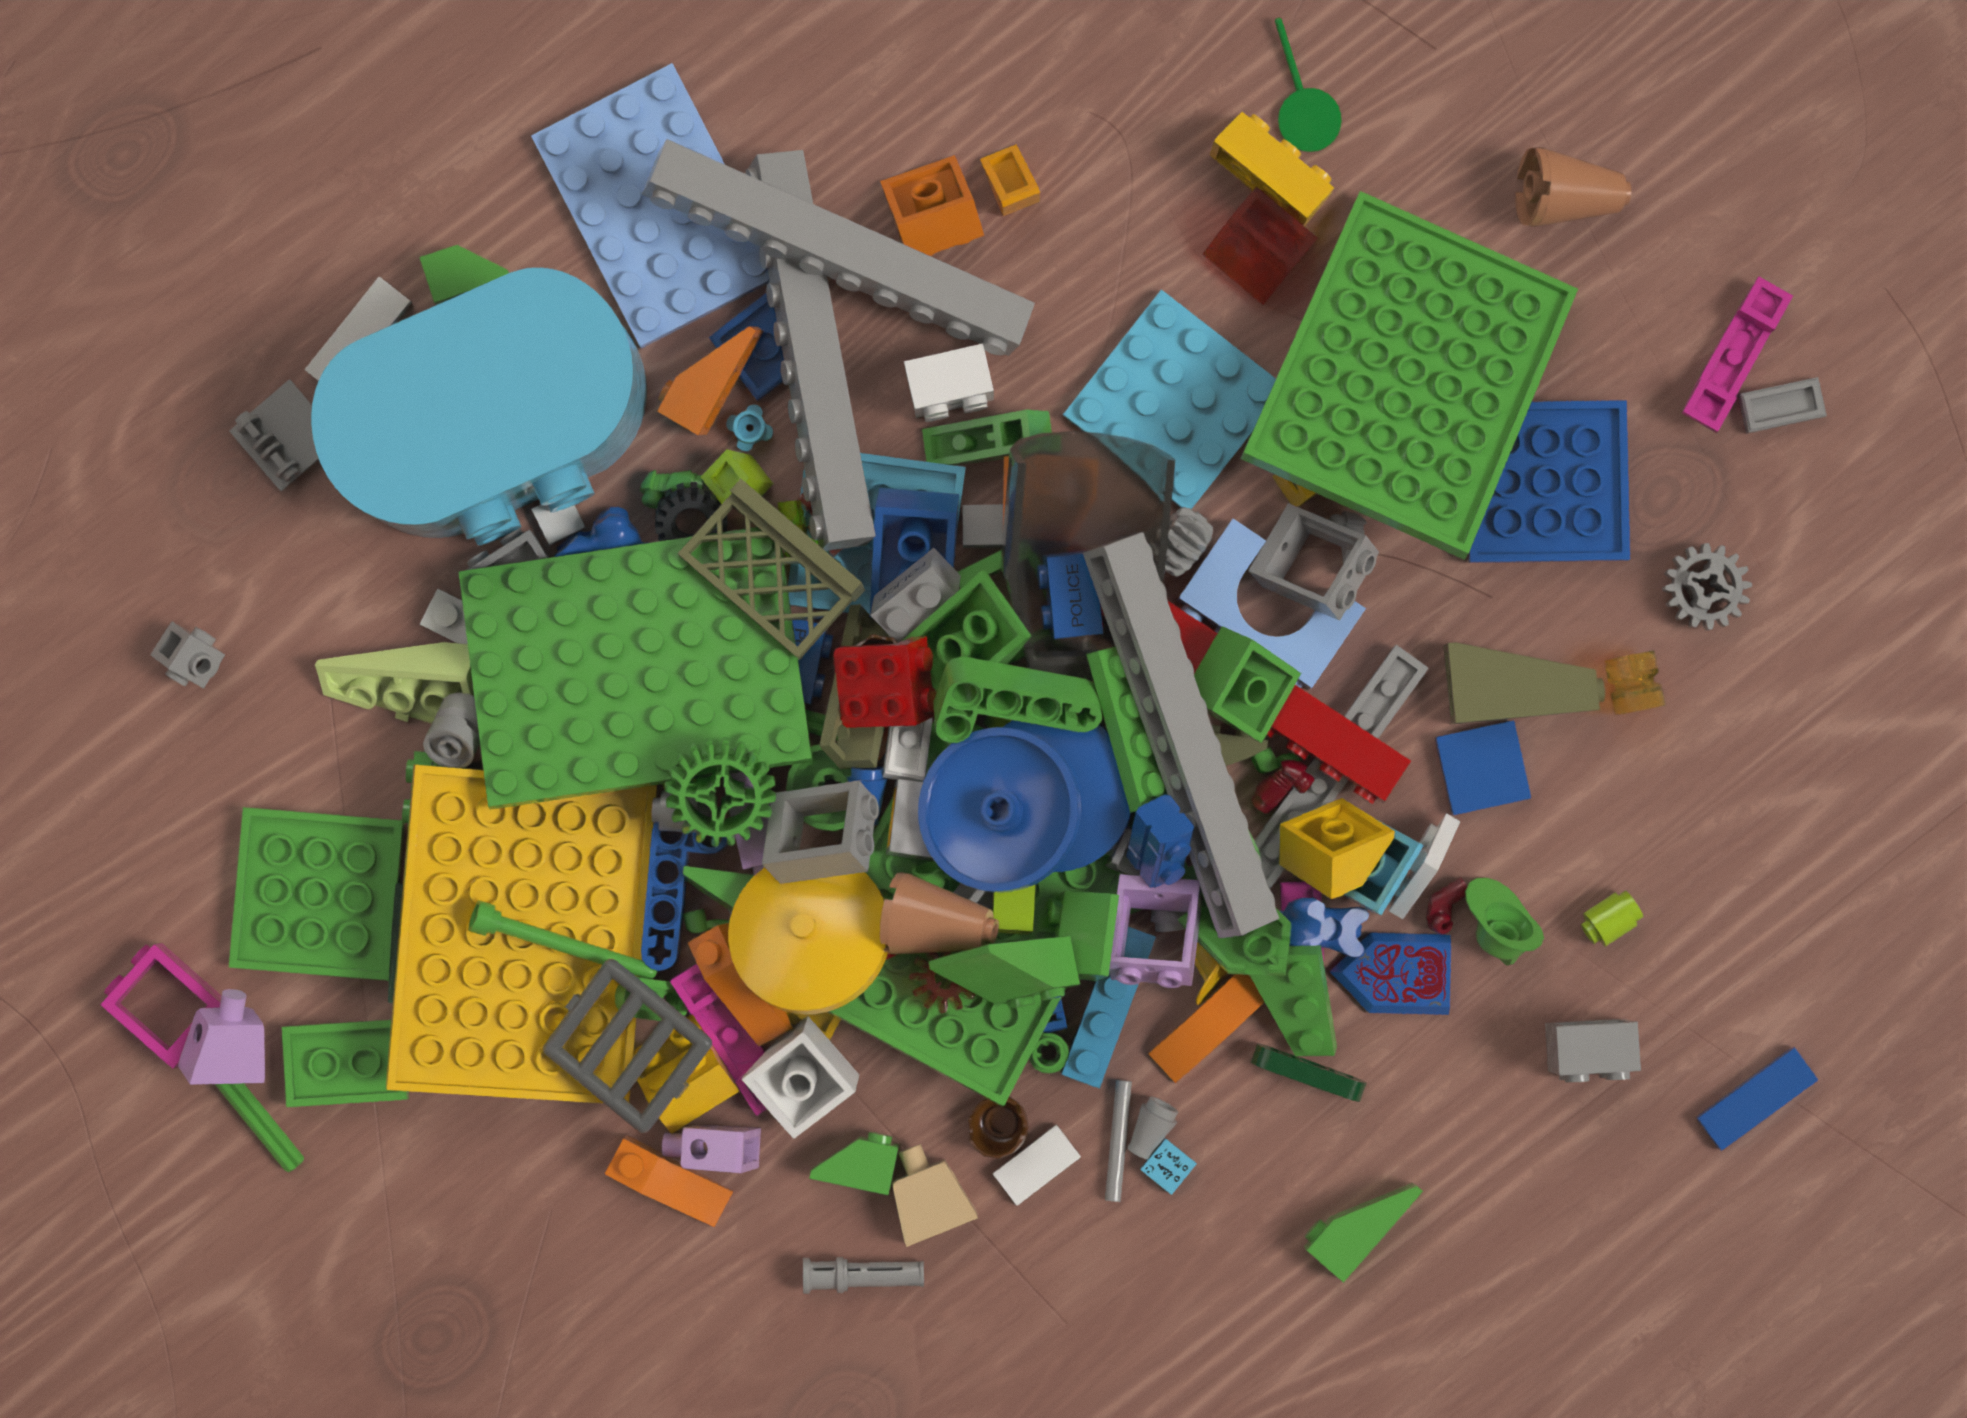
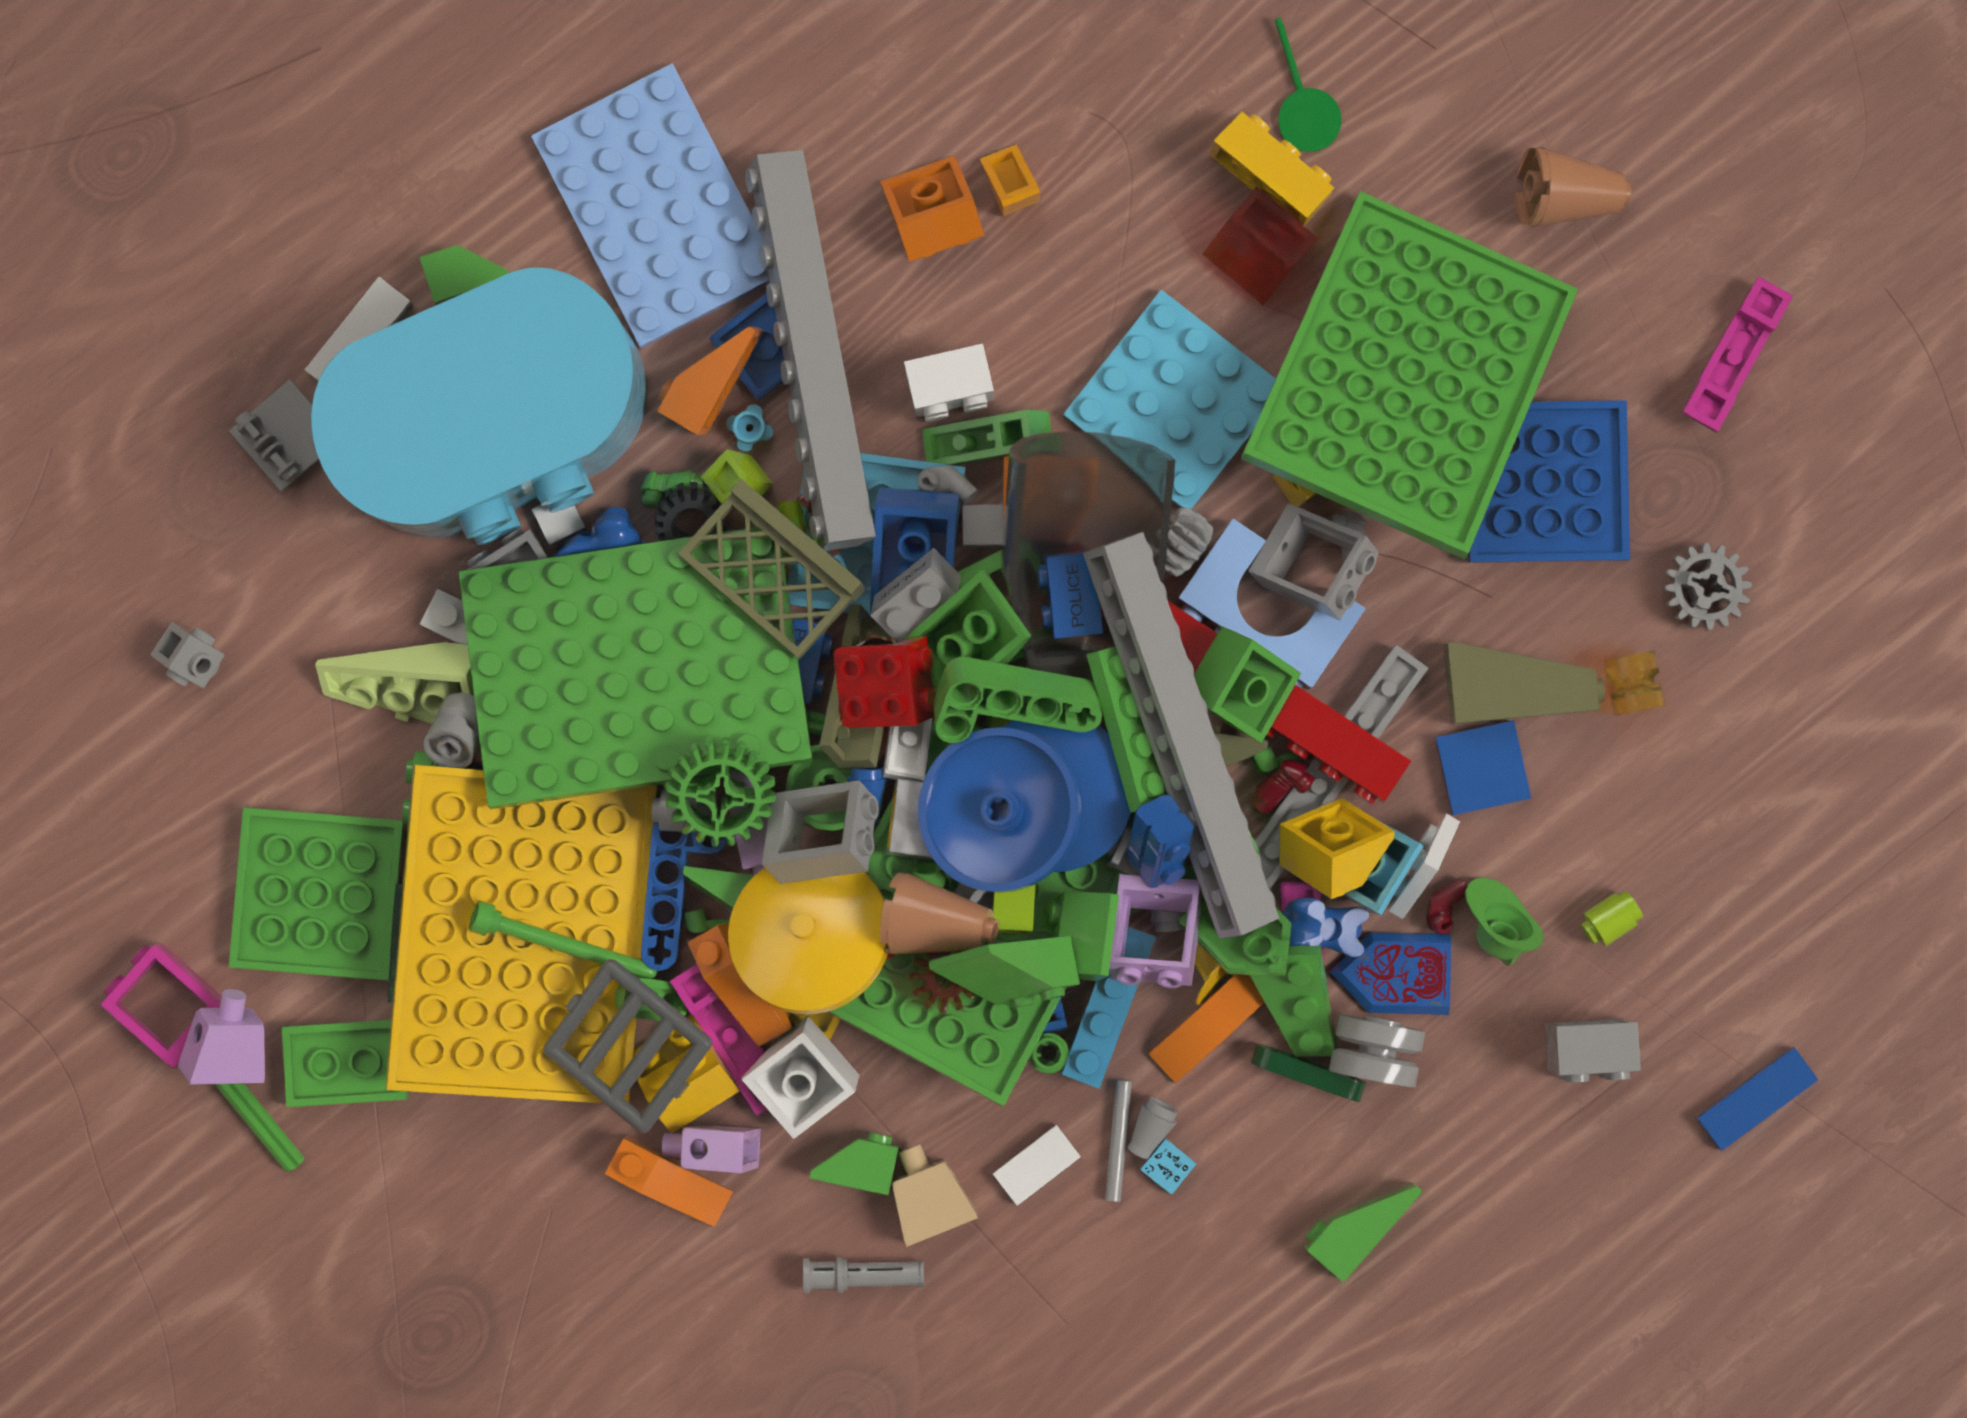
(837, 248): light grey brick -> none
(946, 479): none -> light grey arm
(998, 1129): reddish brown hair -> none
(1377, 1050): none -> light grey wheel
(1782, 405): light grey tile -> none

